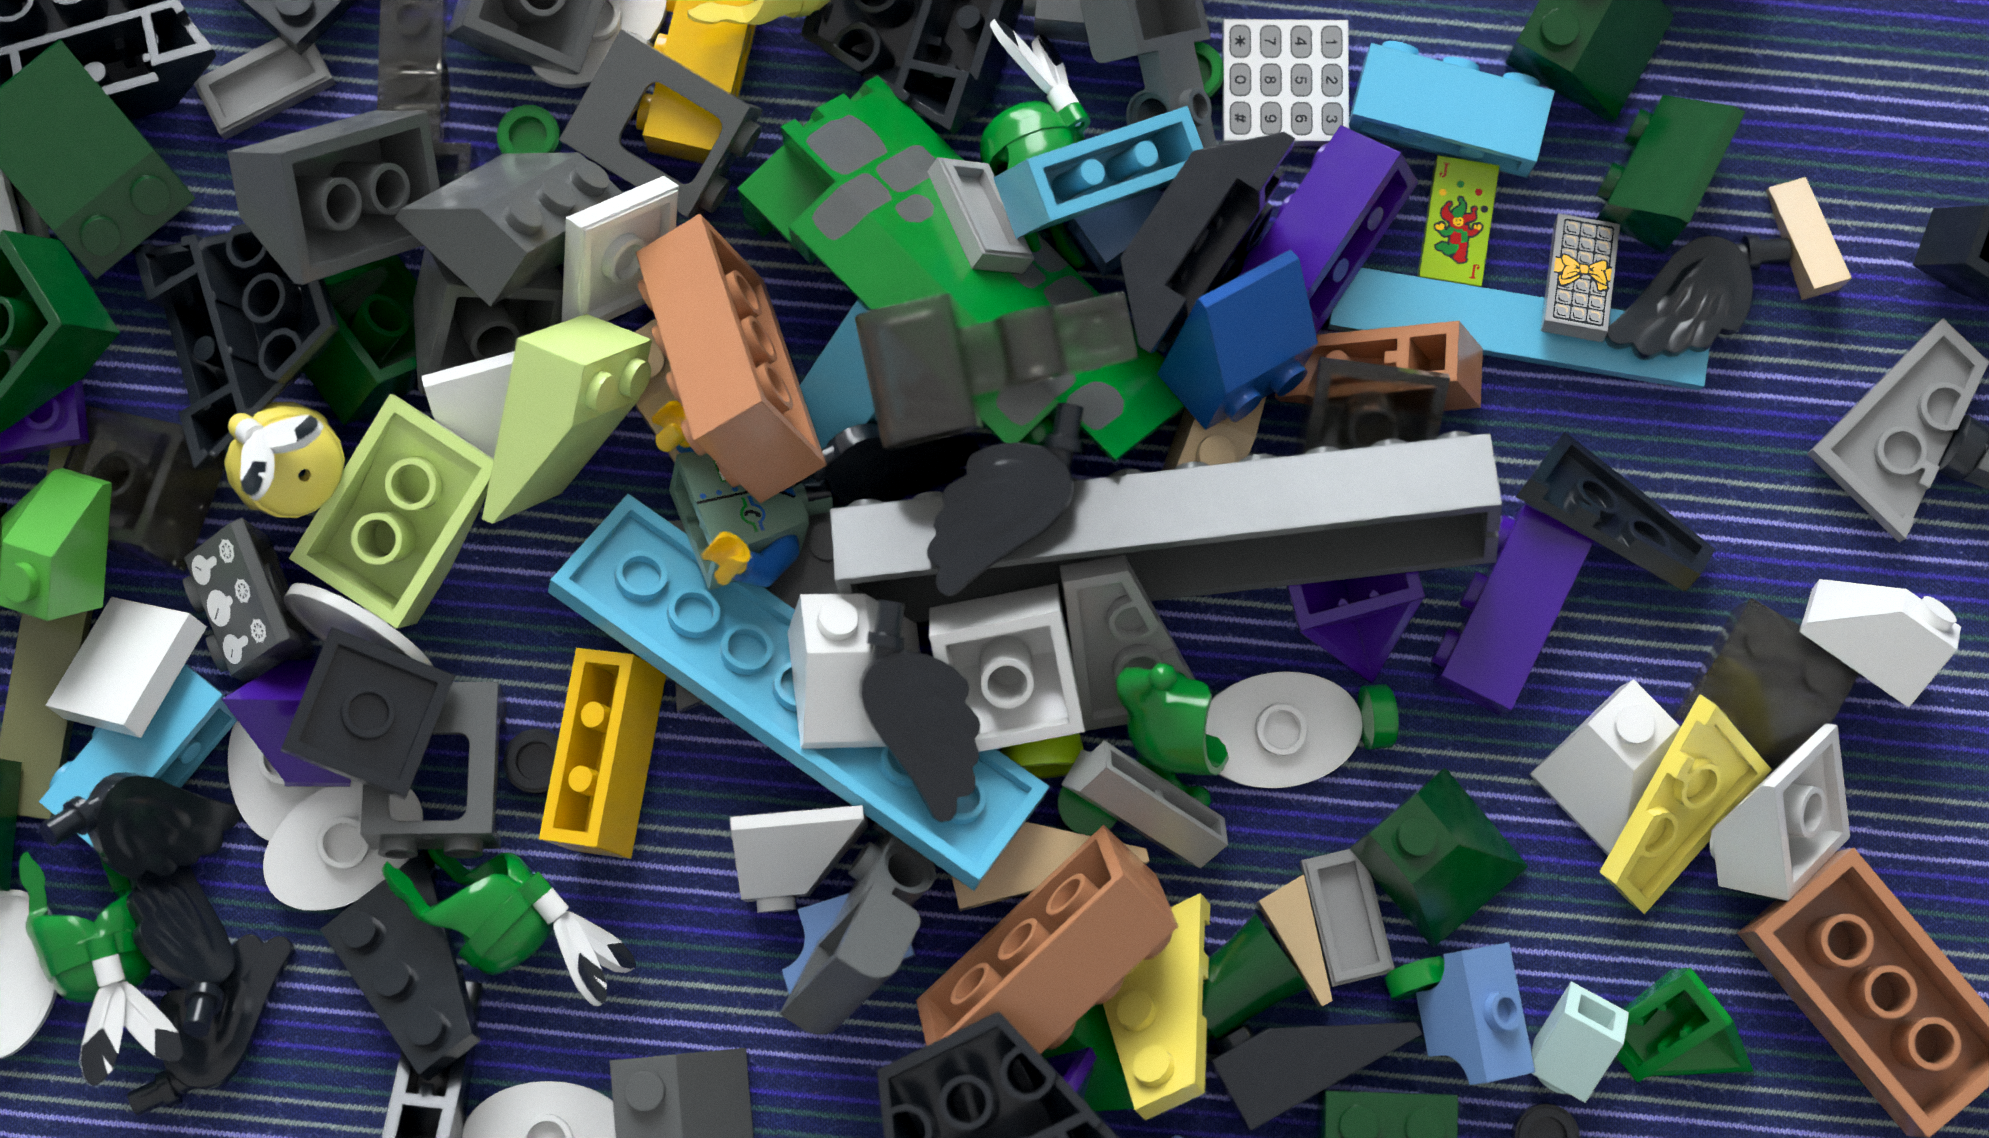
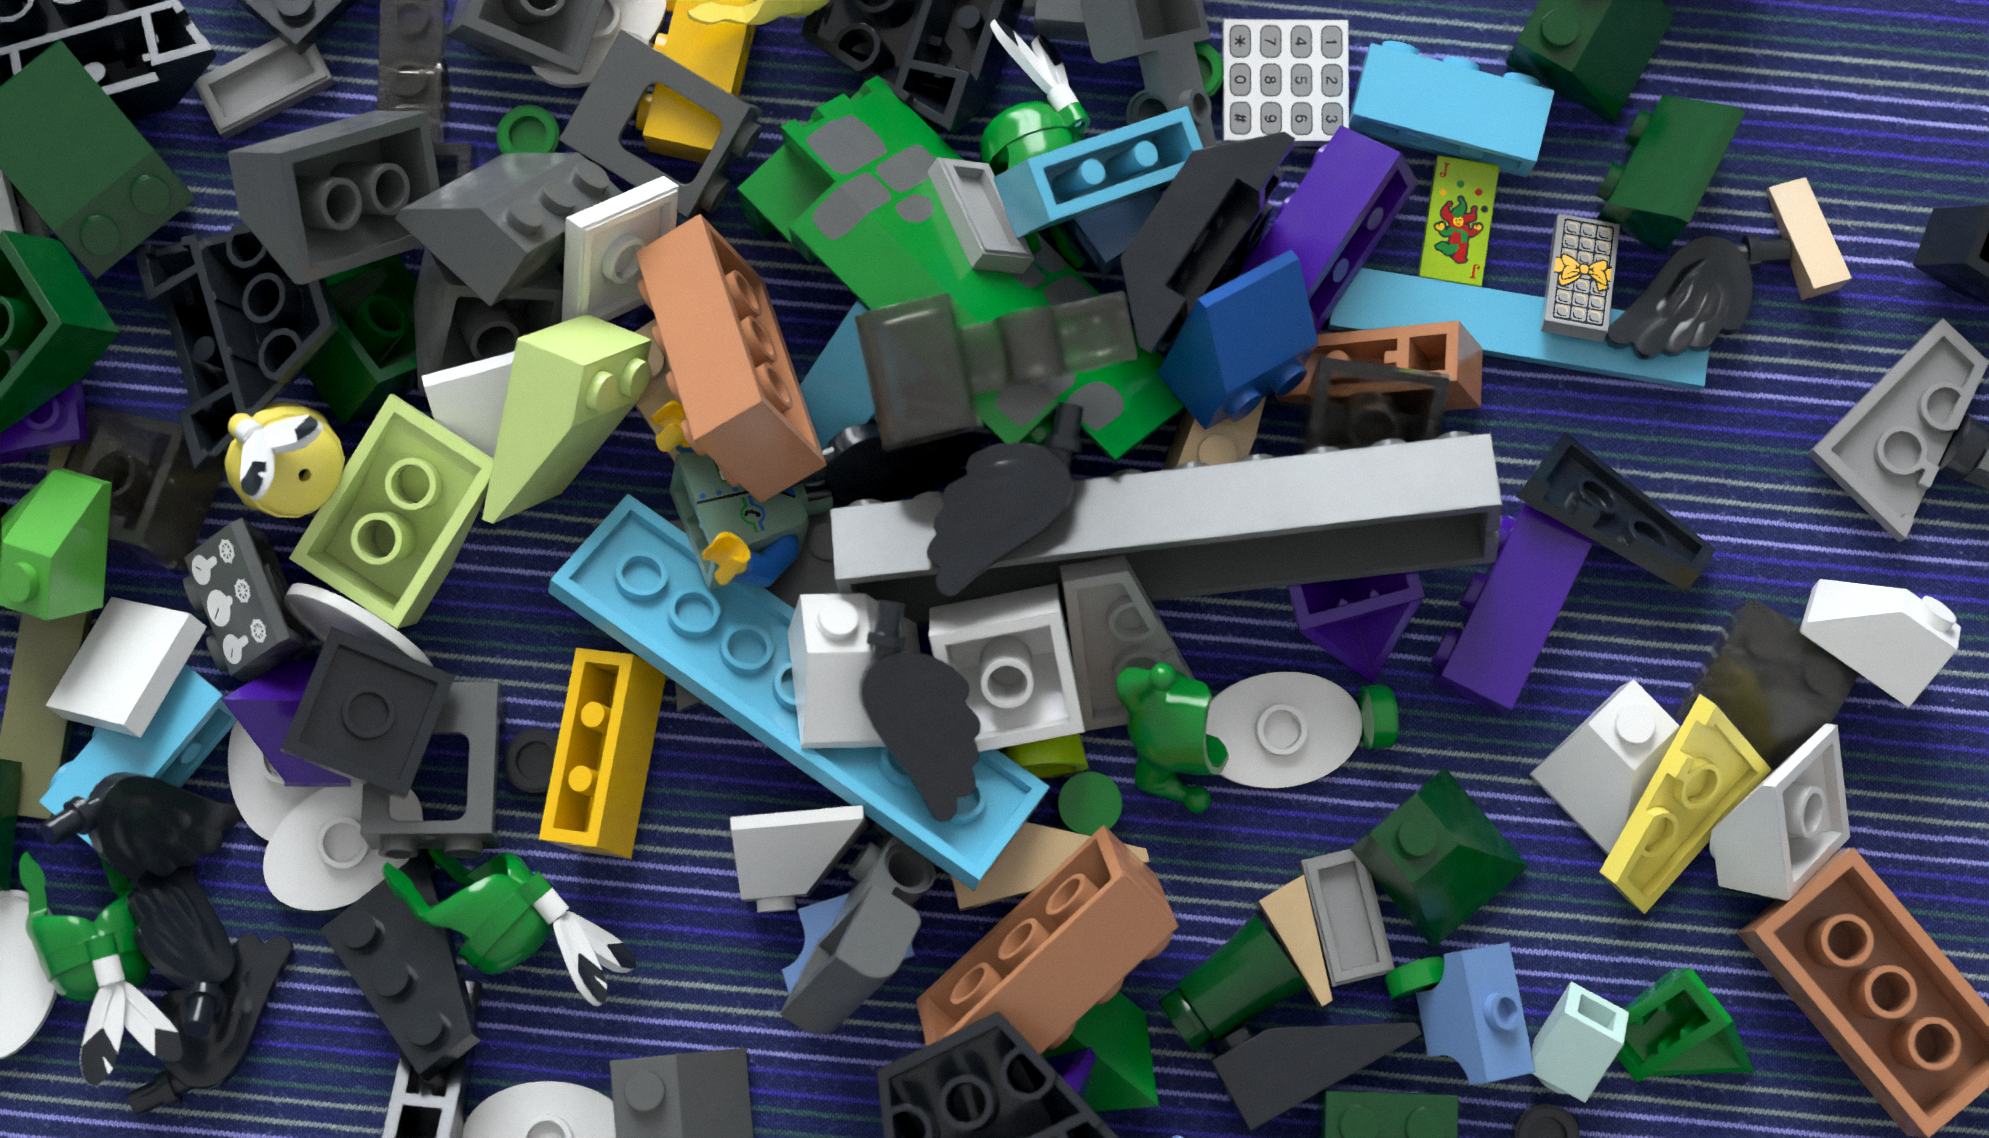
(1148, 804): light grey piece -> none
(1161, 1020): light yellow wing -> none

